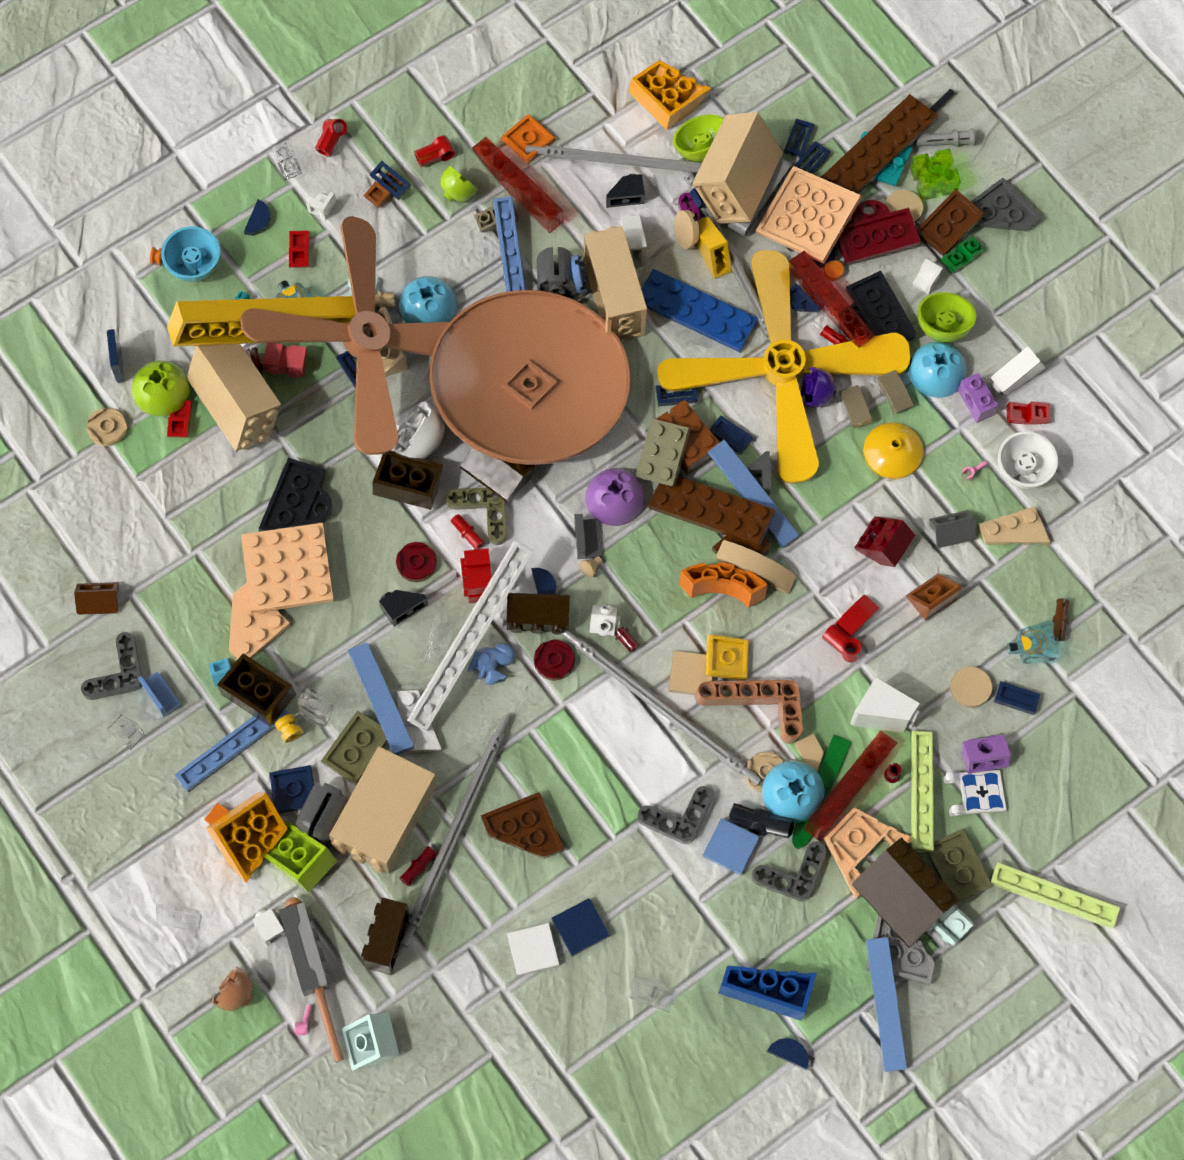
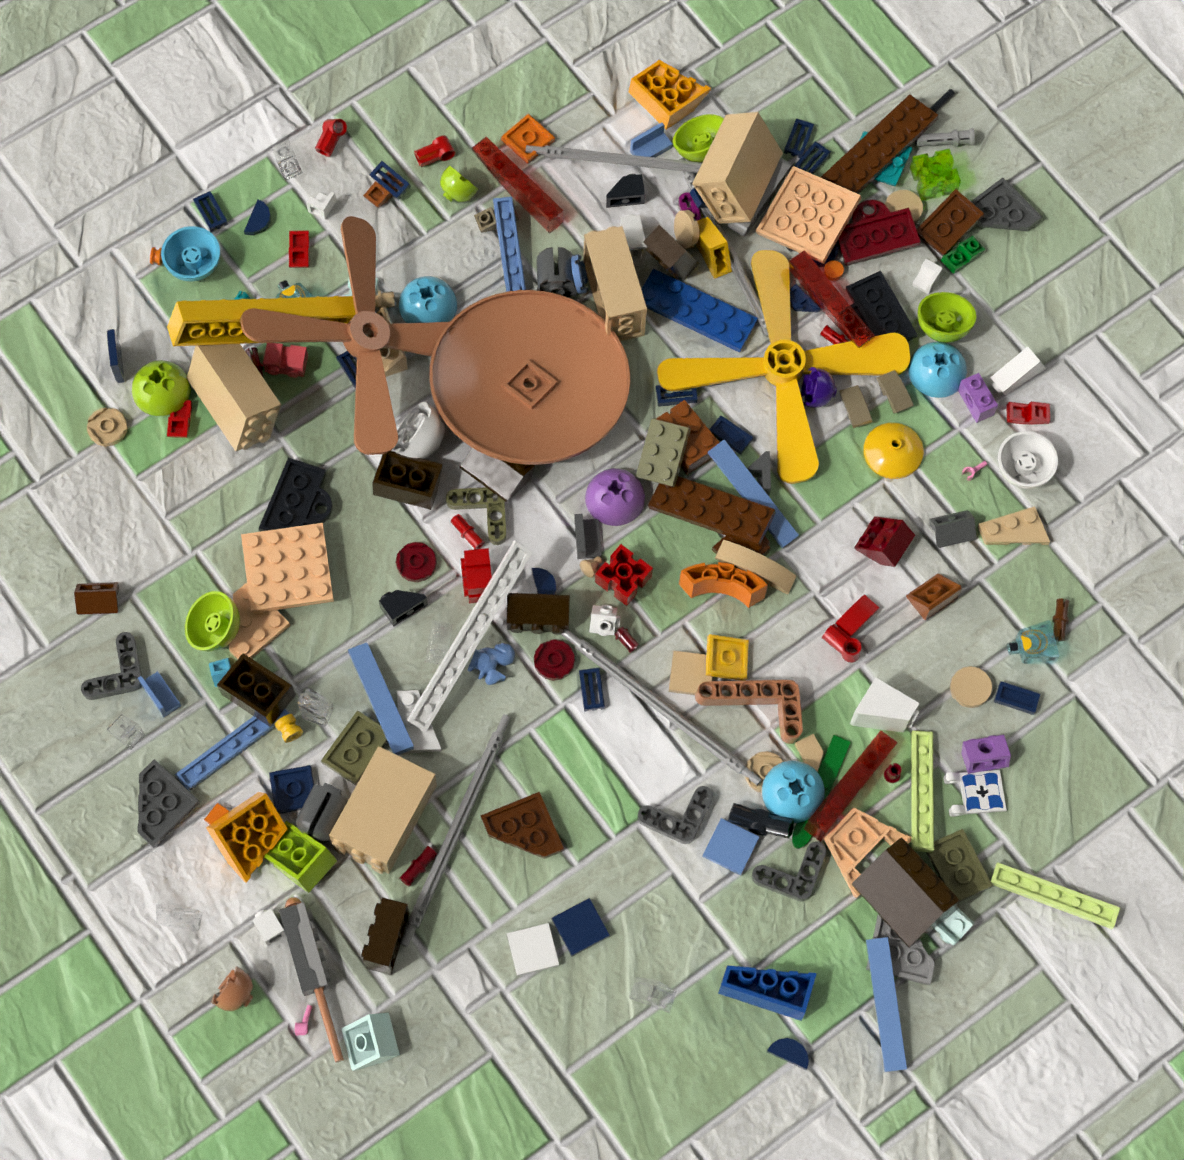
(161, 803): none -> dark grey plate
(212, 622): none -> lime piece
(217, 224): none -> dark blue tile
(593, 706): none -> dark blue tile
(622, 563): none -> red brick
(651, 143): none -> medium blue panel
(670, 253): none -> dark brown brick

